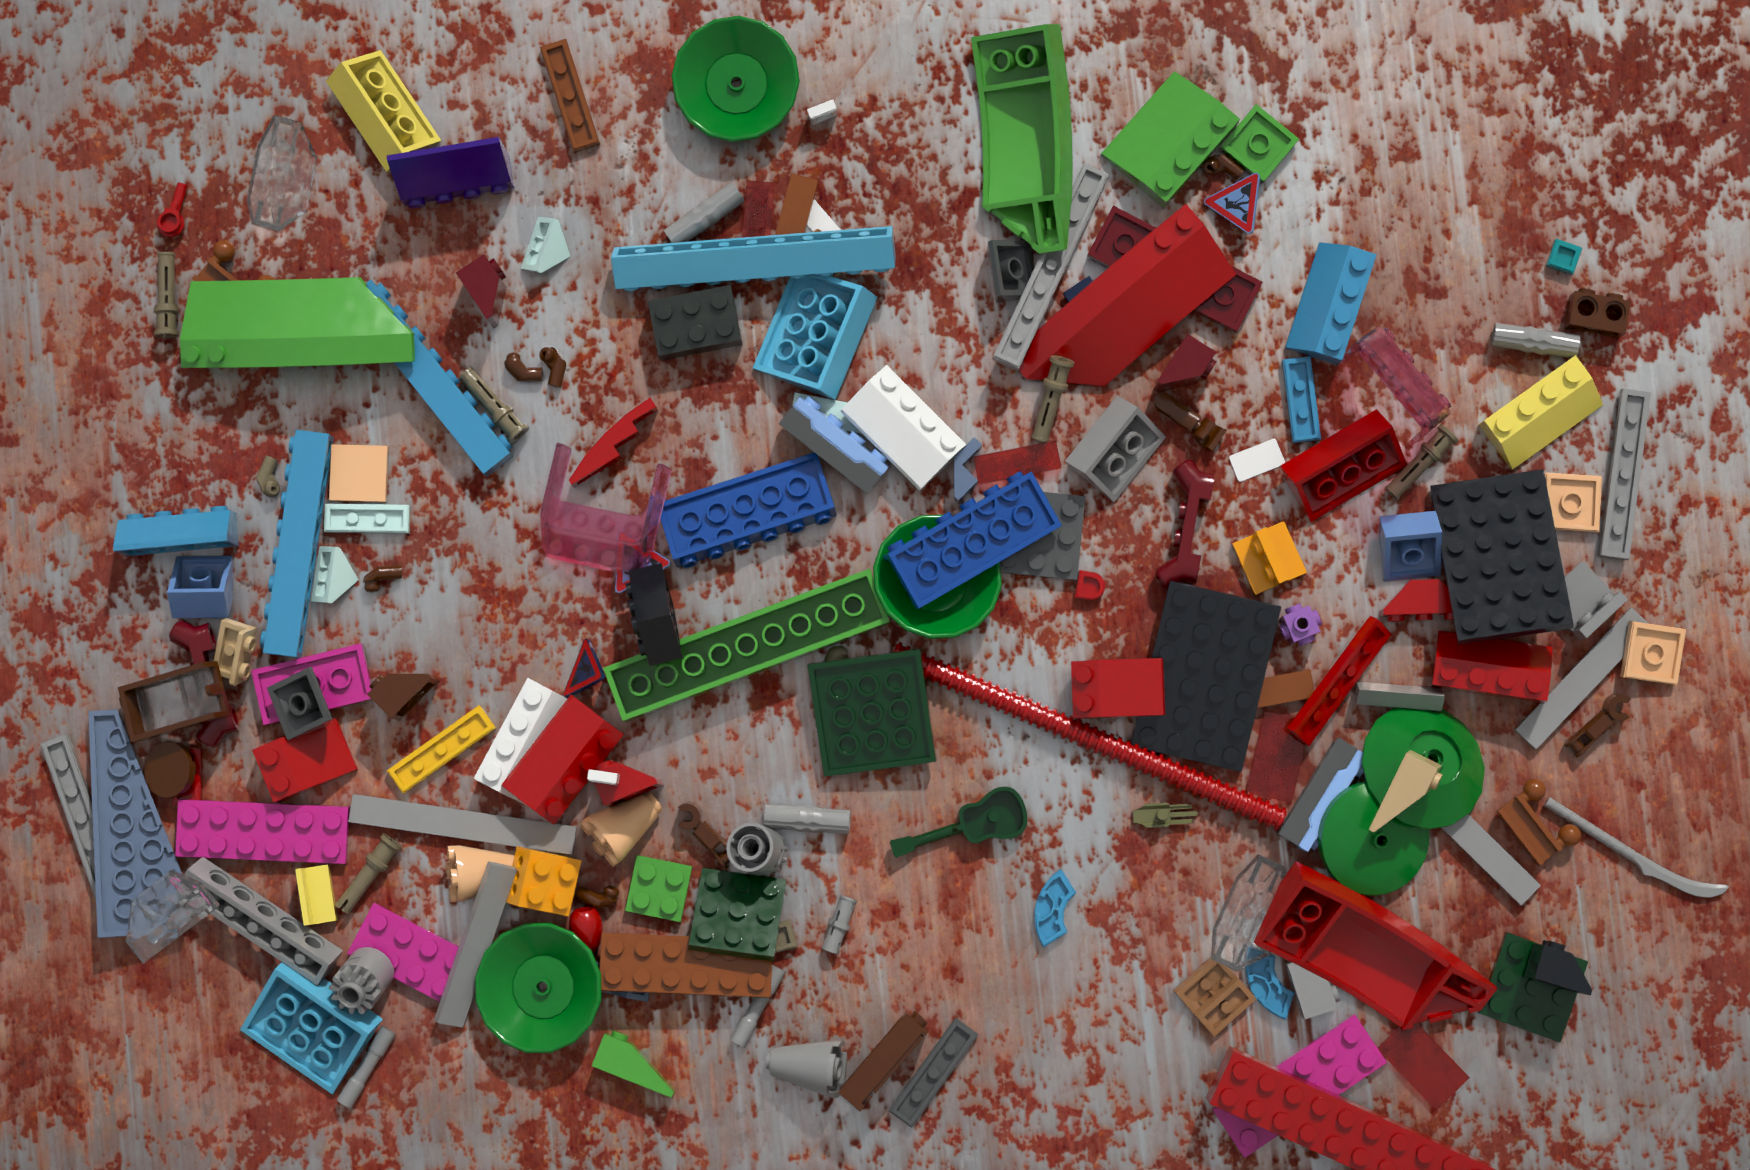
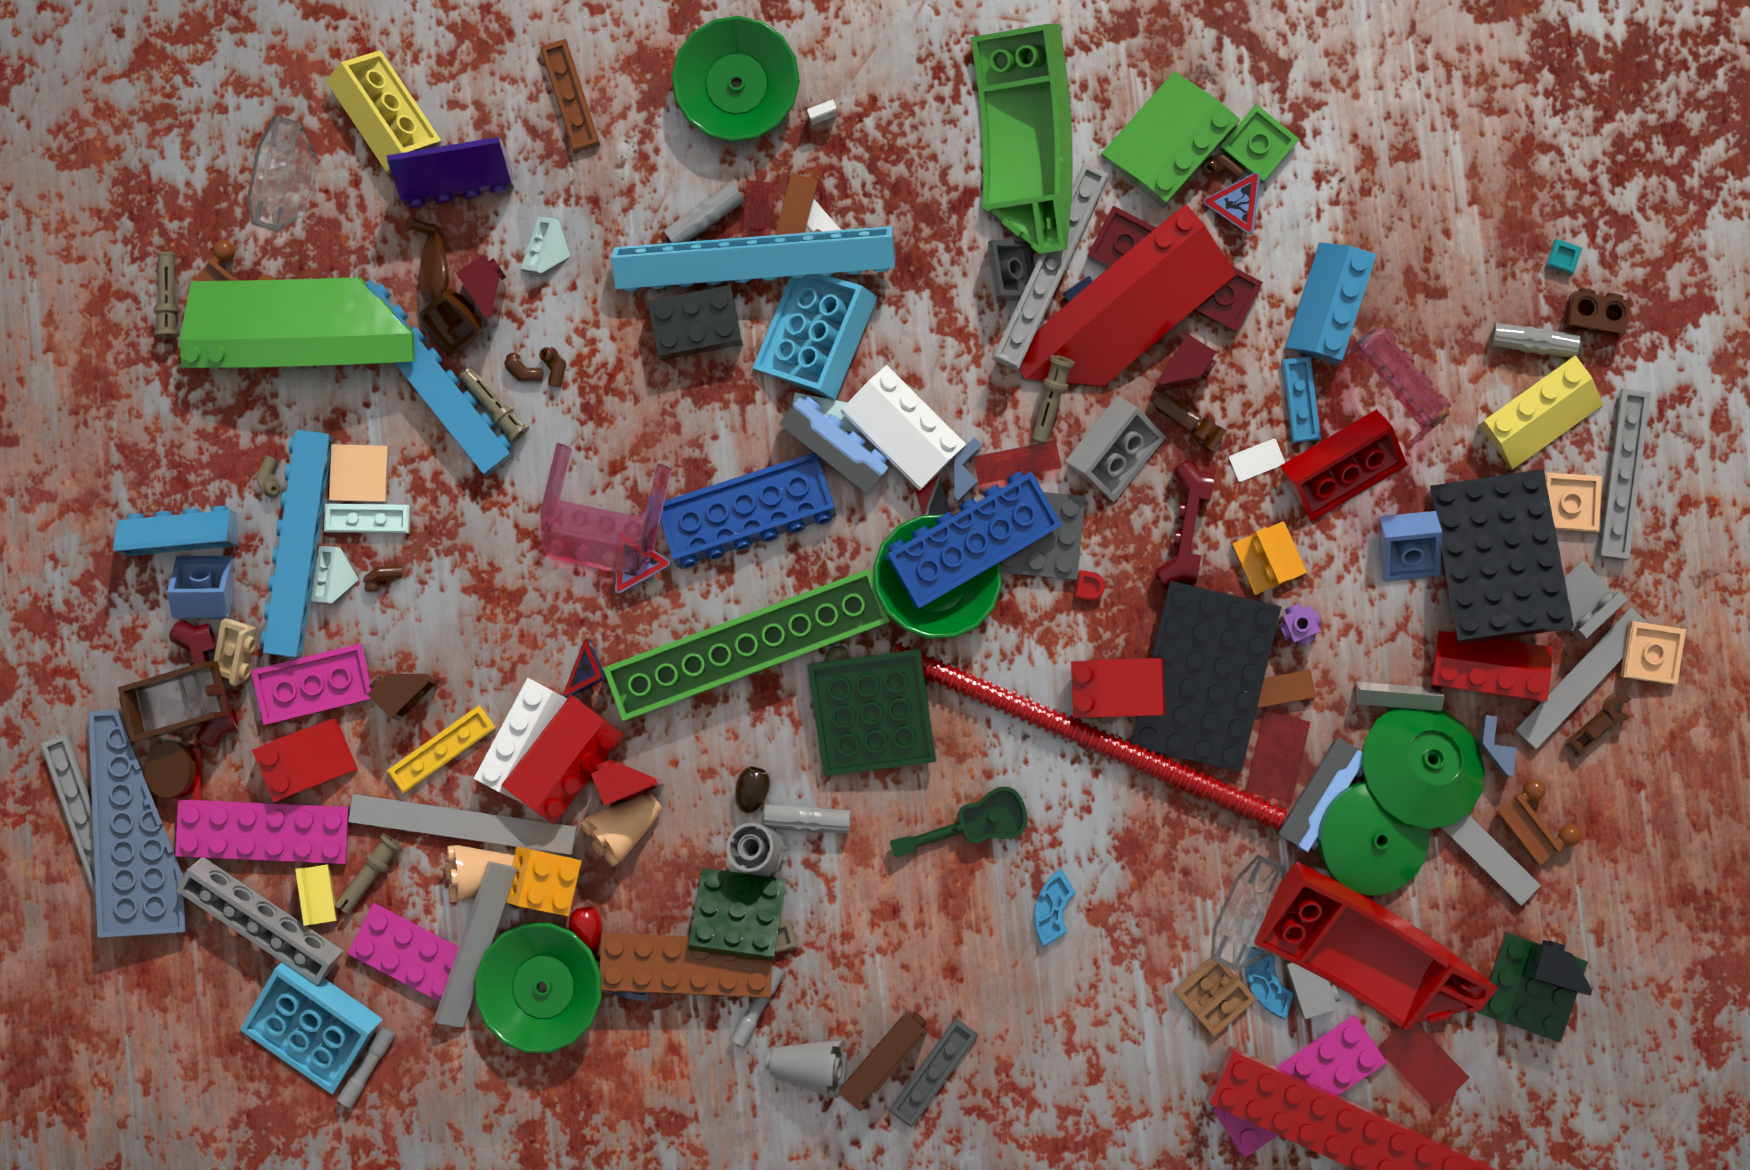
(166, 913): clear wedge -> none
(171, 222): red plate -> none
(300, 704): dark grey slope -> none
(362, 979): light grey gear -> none
(448, 315): none -> reddish brown piece
(599, 900): reddish brown arm -> none
(603, 777): white tile -> none
(605, 451): red slope -> none
(628, 1062): bright green slope -> none
(653, 614): black brick -> none
(659, 888): bright green plate -> none
(704, 832): reddish brown piece -> none
(752, 788): none -> dark brown animal
(839, 924): light grey pin -> none
(933, 498): none -> sticker
(1159, 815): olive piece -> none
(1339, 681): red plate -> none
(1410, 783): tan slope -> none
(1419, 599): red slope -> none
(1430, 452): dark tan pin -> none
(1501, 756): none -> sand blue slope
(1646, 866): light grey piece -> none

